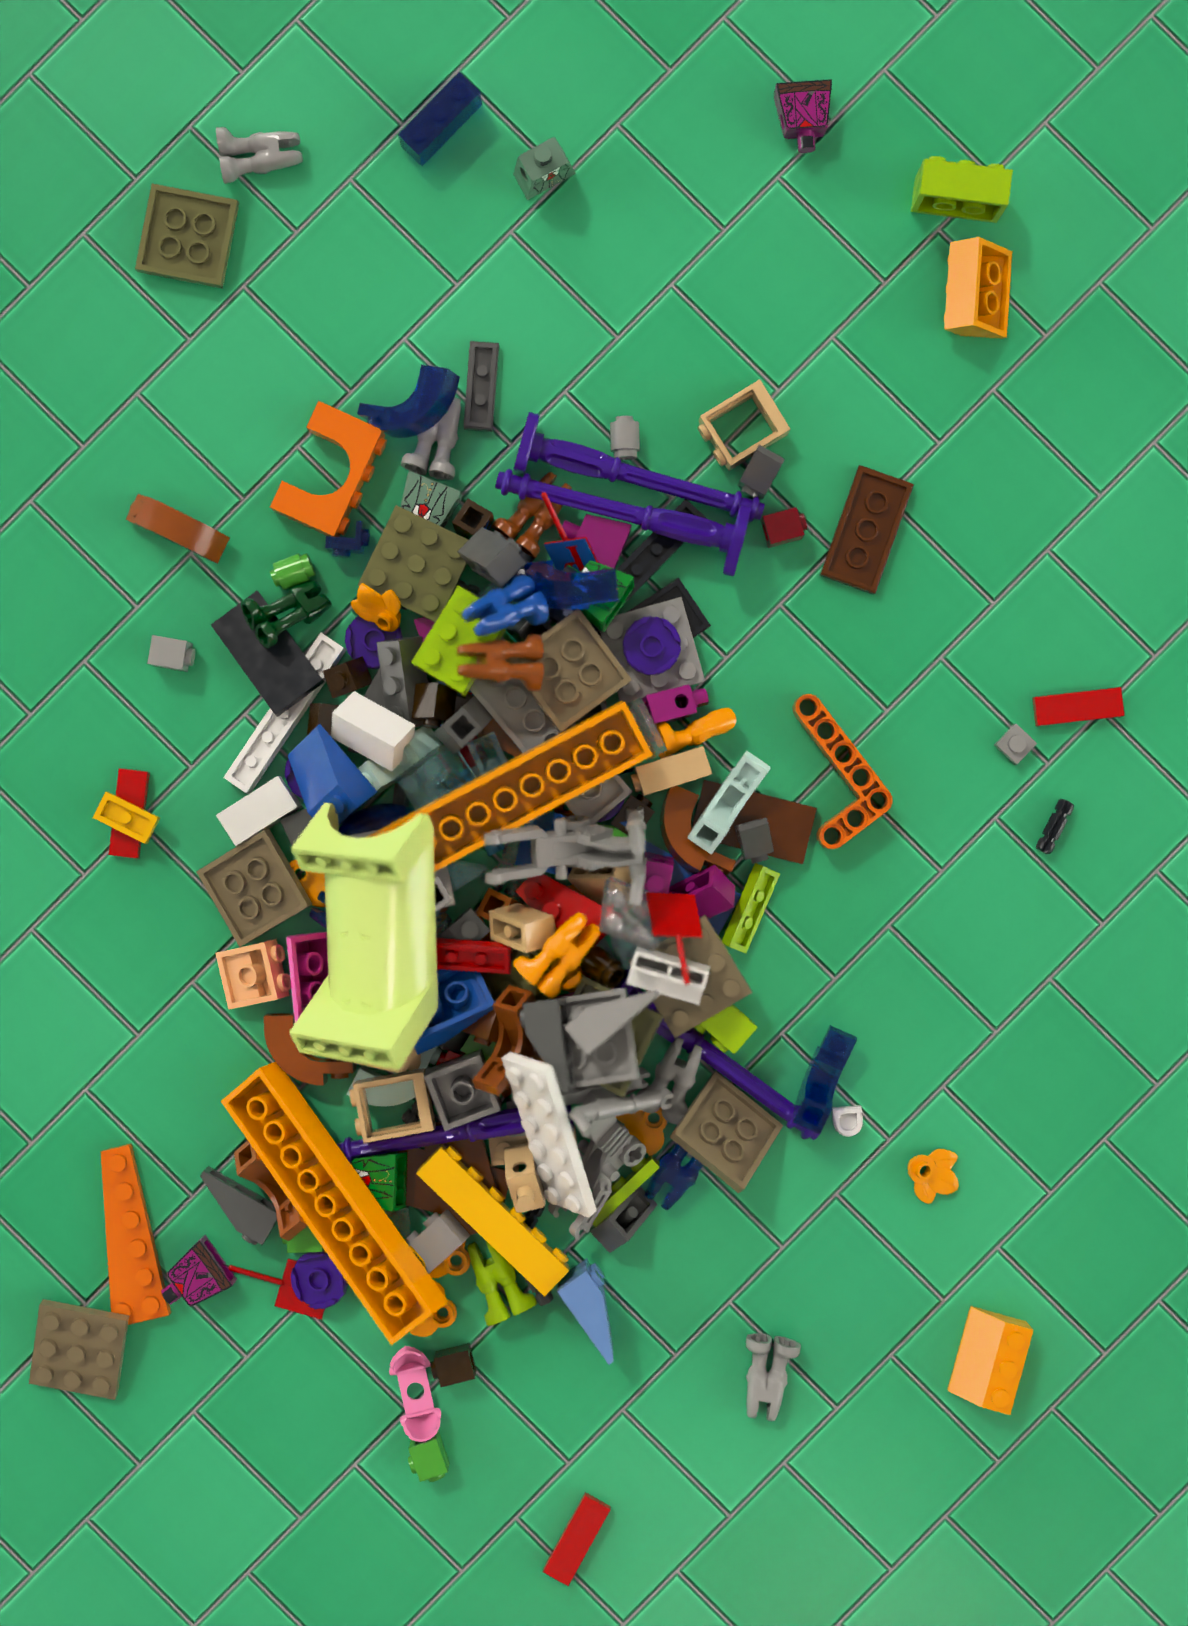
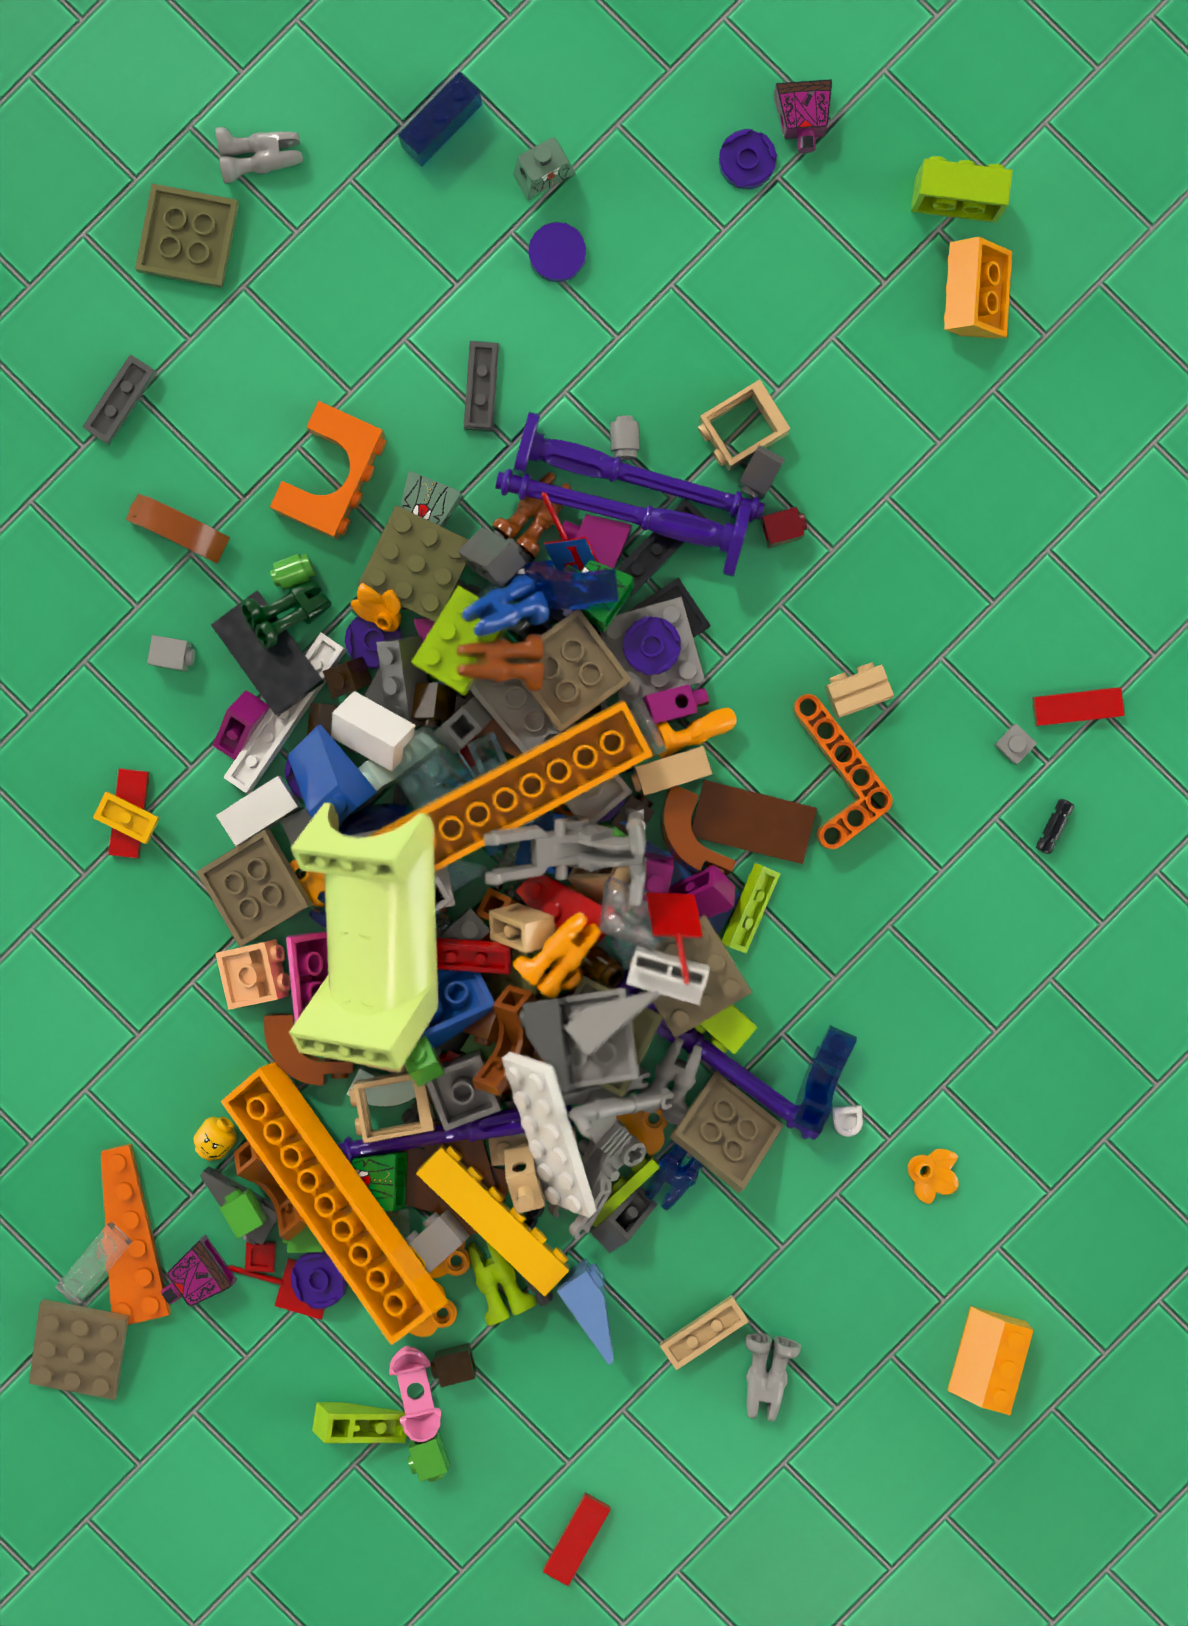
(93, 1264): none -> clear plate
(119, 399): none -> dark grey plate
(215, 1138): none -> yellow head
(240, 723): none -> magenta slope
(243, 1212): none -> bright green brick
(261, 1257): none -> red tile
(344, 546): clear blue bracket -> none
(357, 1423): none -> lime slope
(421, 410): clear blue arch -> none
(423, 1063): none -> bright green brick
(446, 436): light grey piece -> none
(471, 519): dark brown brick -> none
(557, 252): none -> dark purple tile
(704, 1332): none -> tan plate
(728, 802): light aqua arch -> none
(747, 159): none -> dark purple tile
(754, 840): dark grey slope -> none
(859, 690): none -> tan brick
(866, 529): reddish brown tile -> none

